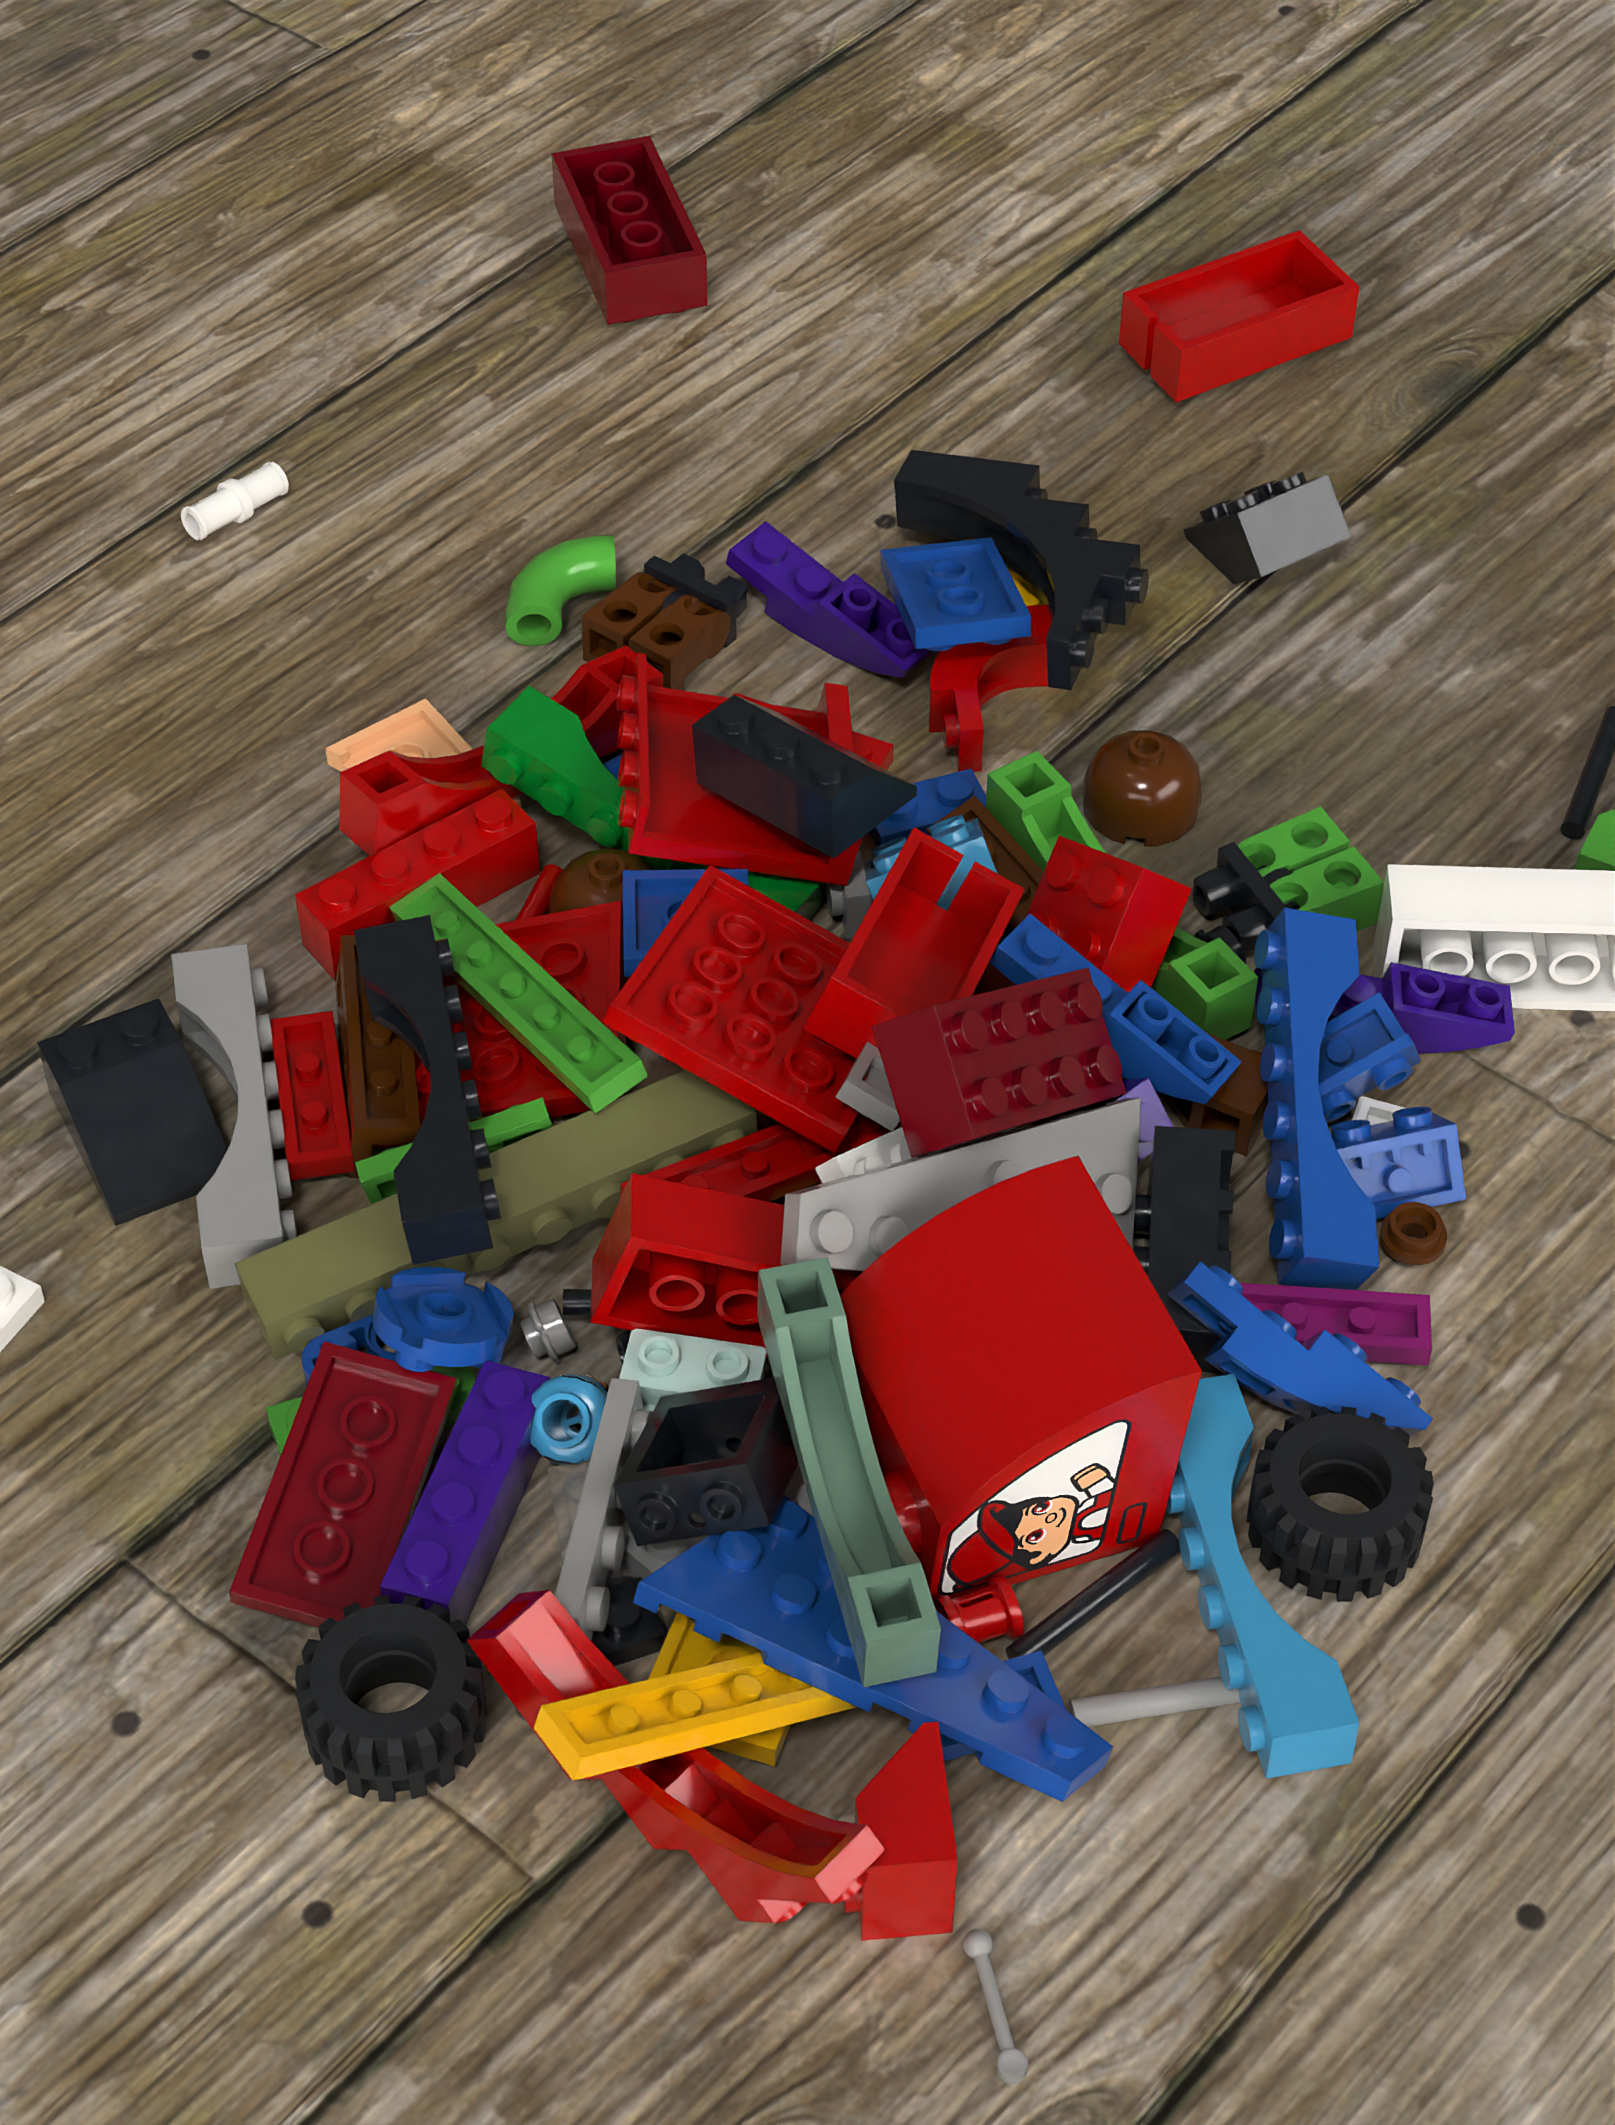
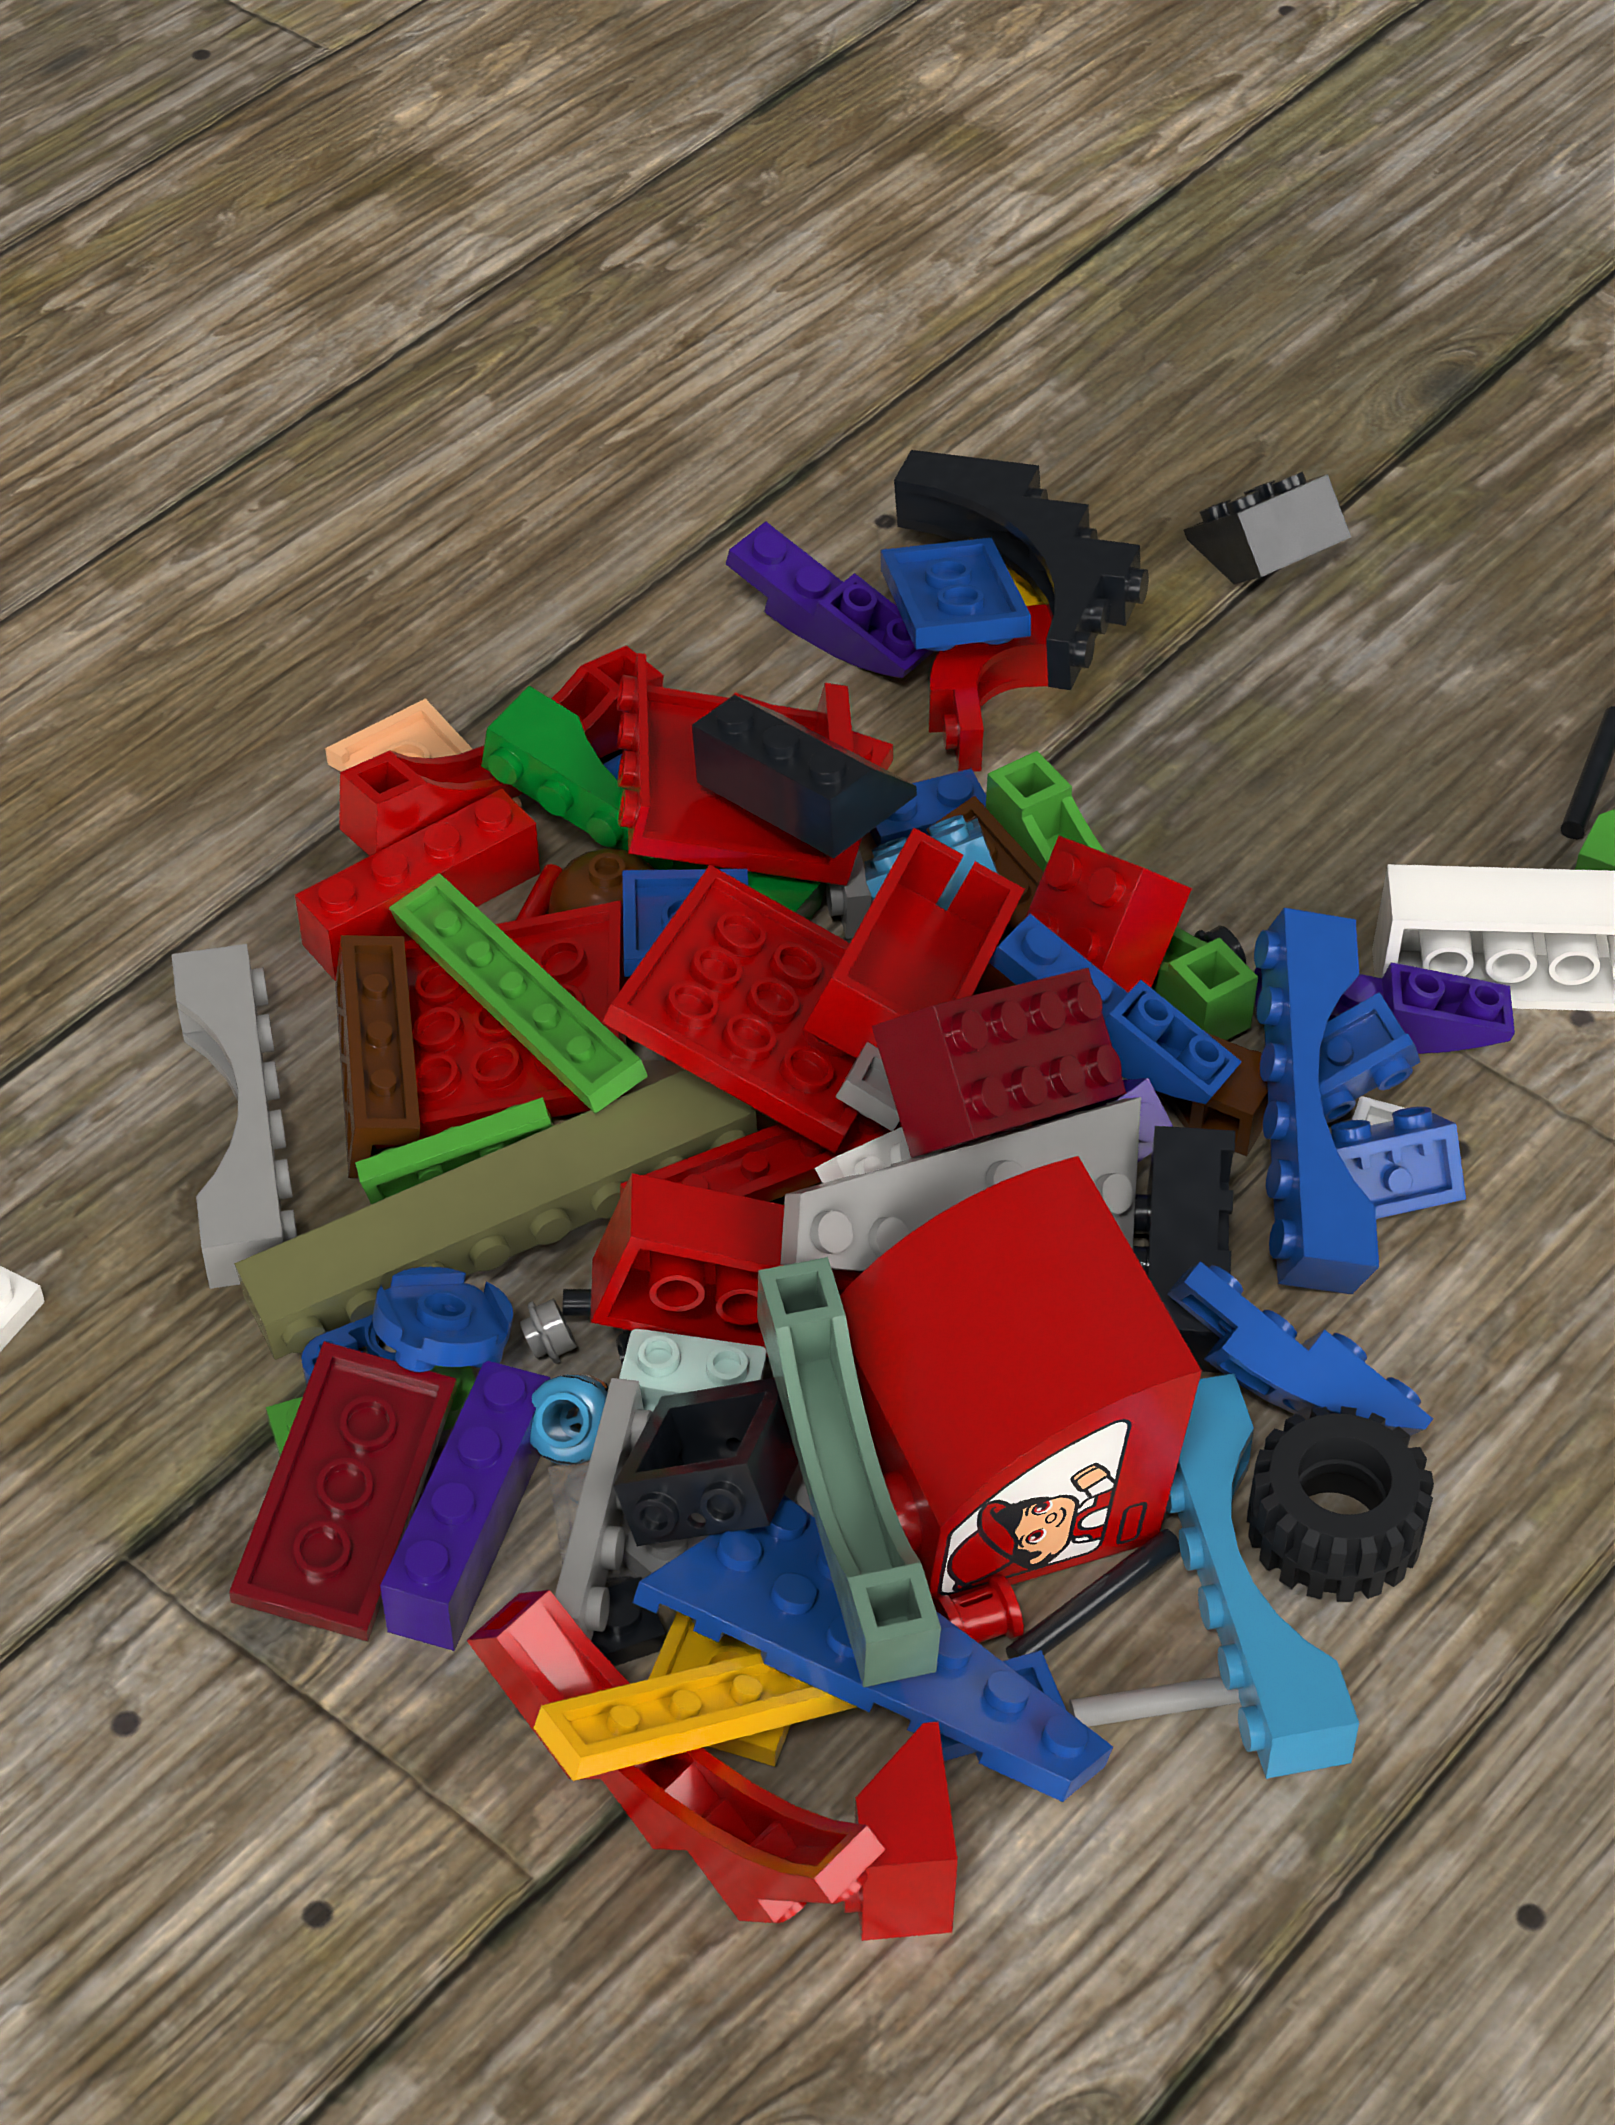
(134, 1110): black slope -> none
(234, 500): white pin -> none
(311, 1096): red plate -> none
(399, 1747): black tyre -> none
(438, 1179): black arch -> none
(552, 580): bright green cylinder -> none
(629, 230): dark red brick -> none
(667, 616): reddish brown hips -> none
(1011, 2063): light grey hinge -> none
(1142, 788): reddish brown cylinder -> none
(1238, 315): red piece -> none
(1291, 871): bright green hips -> none
(1383, 1324): magenta plate -> none
(1416, 1221): reddish brown plate -> none

